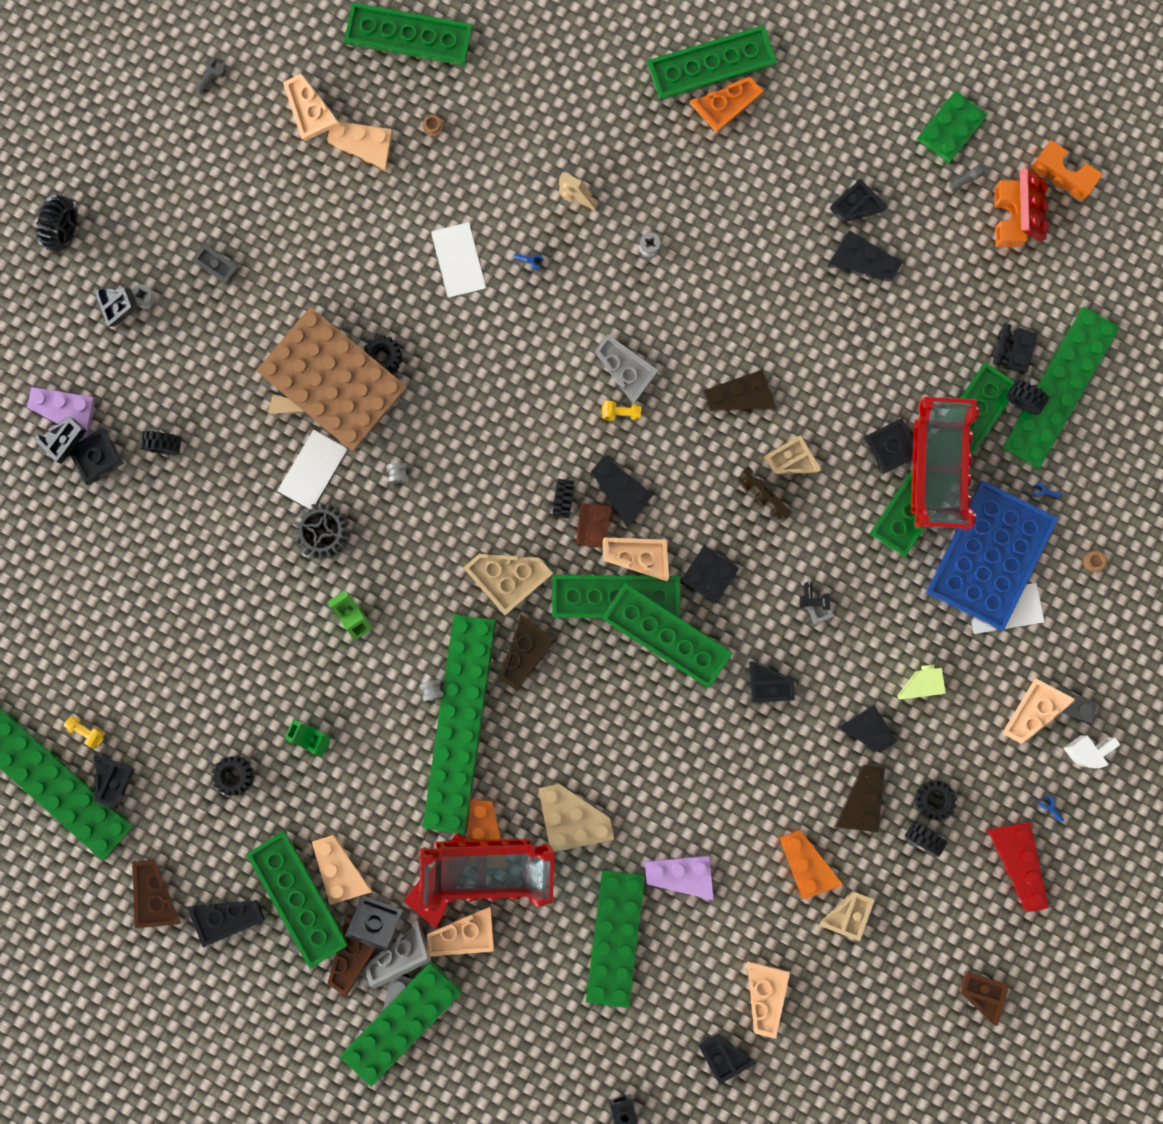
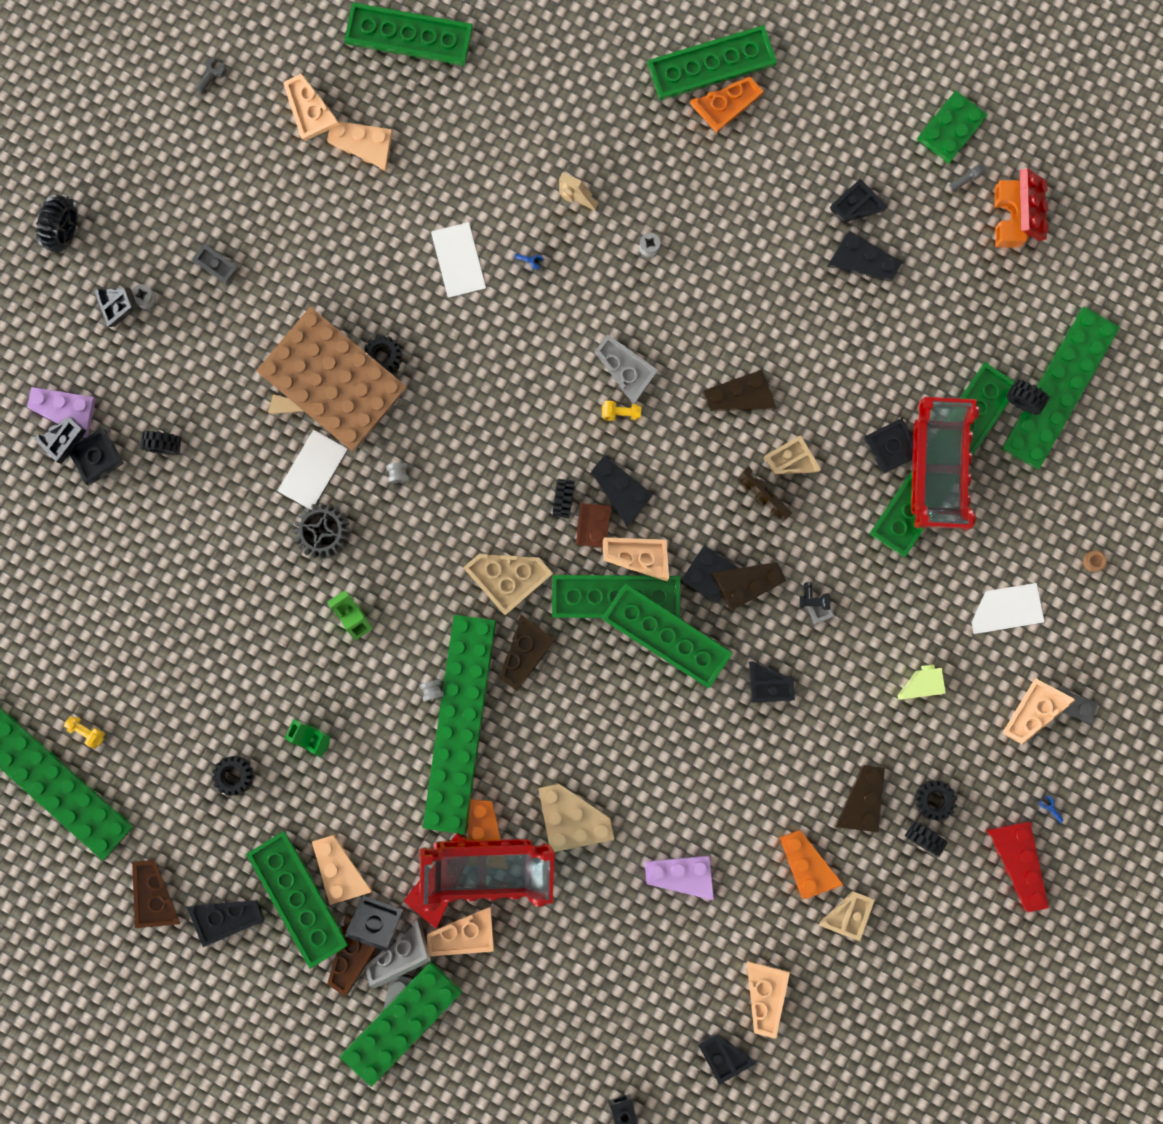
(111, 781): black wing -> none
(432, 125): medium nougat plate -> none
(615, 938): green plate -> none
(747, 583): none -> dark brown wing
(870, 729): black wing -> none
(984, 994): reddish brown wing -> none
(992, 561): blue plate -> none
(1021, 349): black plate -> none
(1045, 491): blue hand -> none
(1051, 165): orange arch -> none
(1088, 755): white brick -> none

